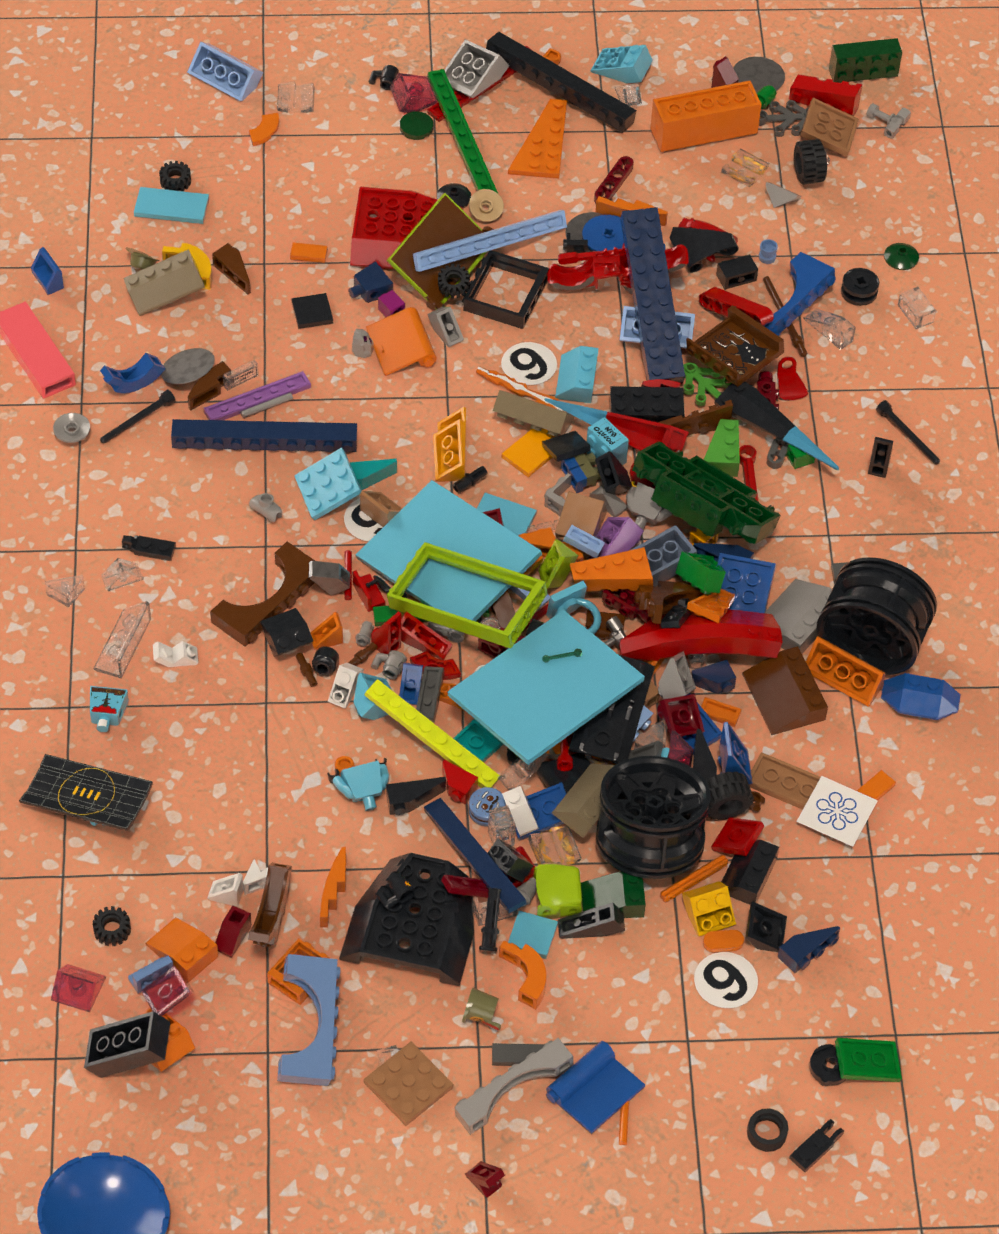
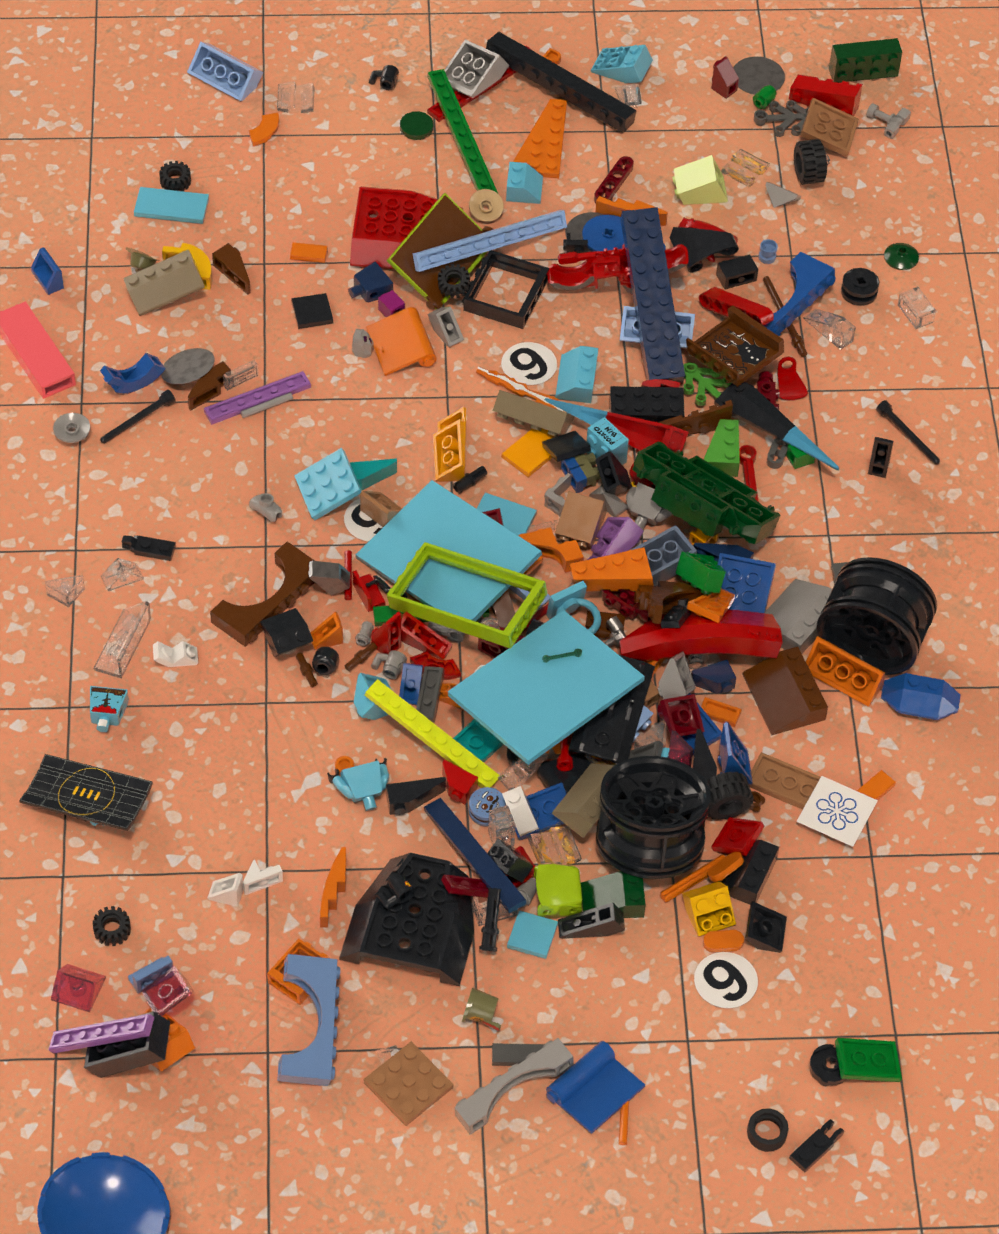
(101, 1033): none -> medium lavender tile
(186, 946): orange slope -> none
(233, 930): dark red slope -> none
(263, 435): dark blue brick -> none
(272, 905): reddish brown arch -> none
(344, 684): white slope -> none
(412, 92): clear pink slope -> none
(457, 192): black dish -> none
(486, 1178): dark red slope -> none
(523, 184): none -> medium azure slope
(532, 965): orange arch -> none
(557, 564): lime slope -> none
(583, 541): light blue plate -> none
(700, 182): none -> yellowish green slope
(705, 116): orange brick -> none
(725, 867): none -> orange tile
(803, 947): dark blue slope -> none

